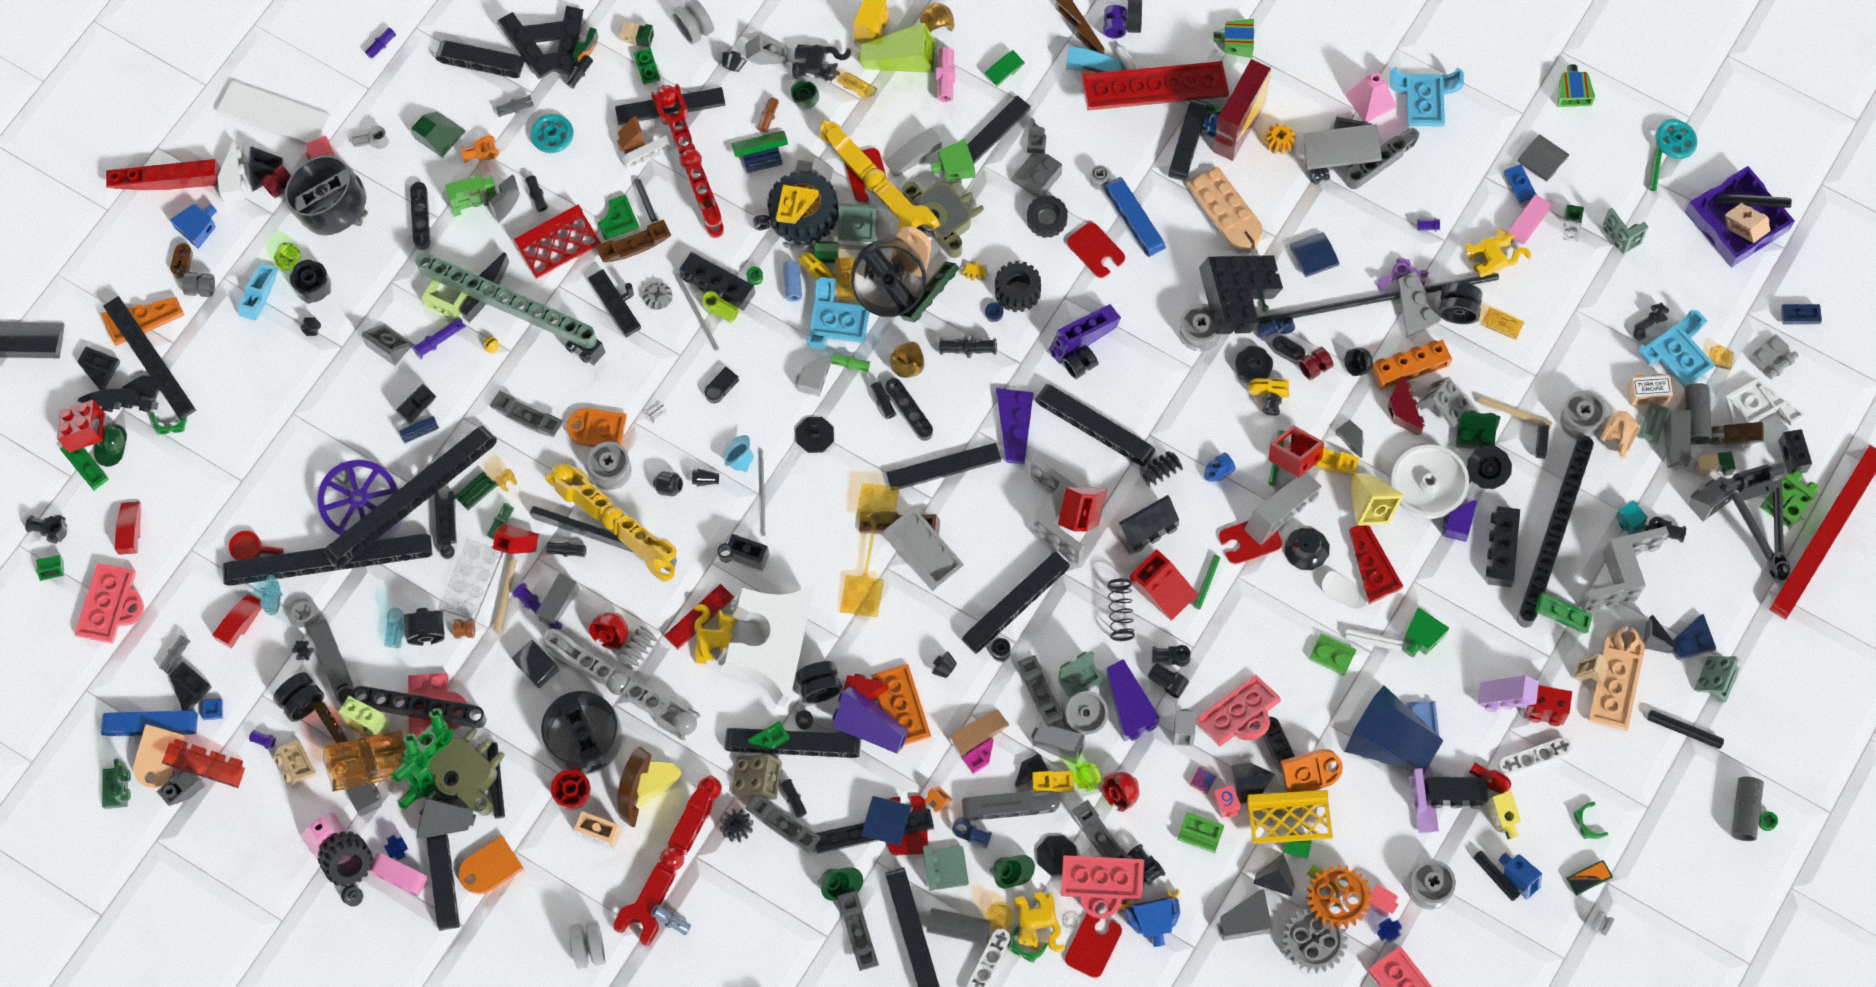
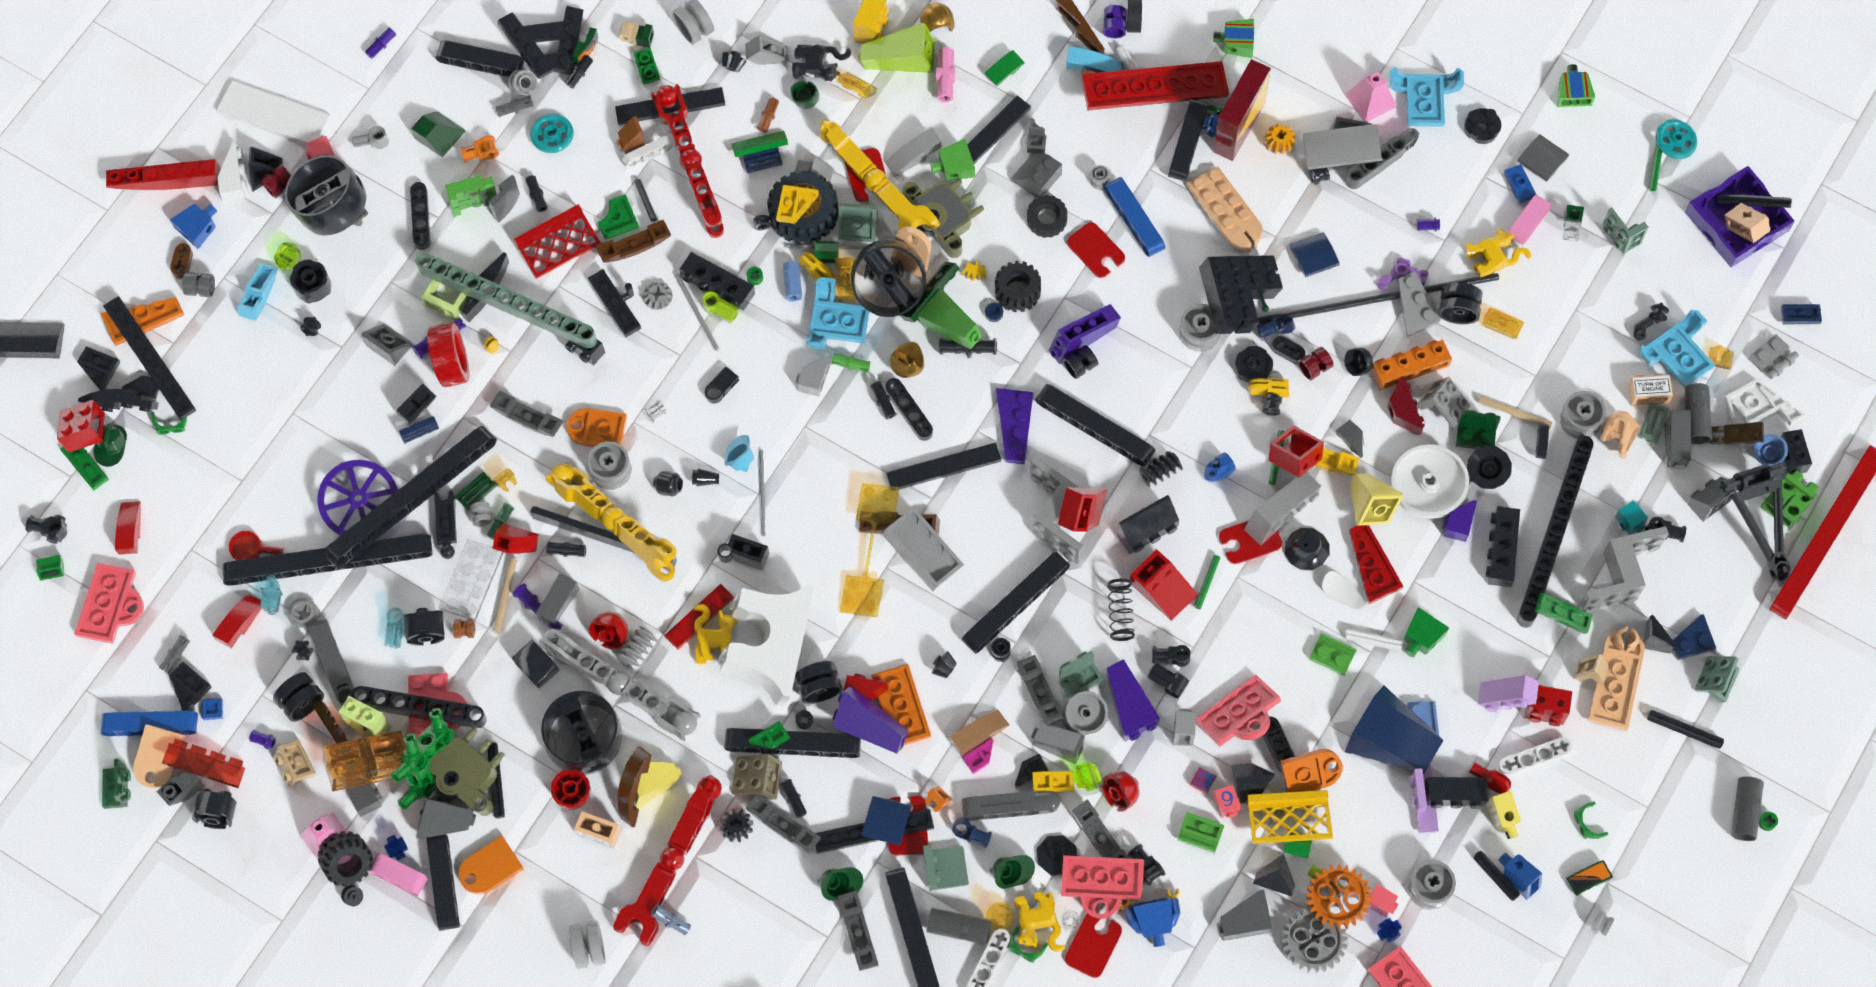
(214, 809): none -> black brick
(448, 354): none -> red tyre
(481, 514): none -> light grey wheel
(530, 82): none -> light grey wheel
(815, 435): black piece -> none
(949, 320): none -> bright green slope
(1485, 116): none -> black plate
(1716, 463): leg -> none
(1771, 451): none -> medium blue helmet

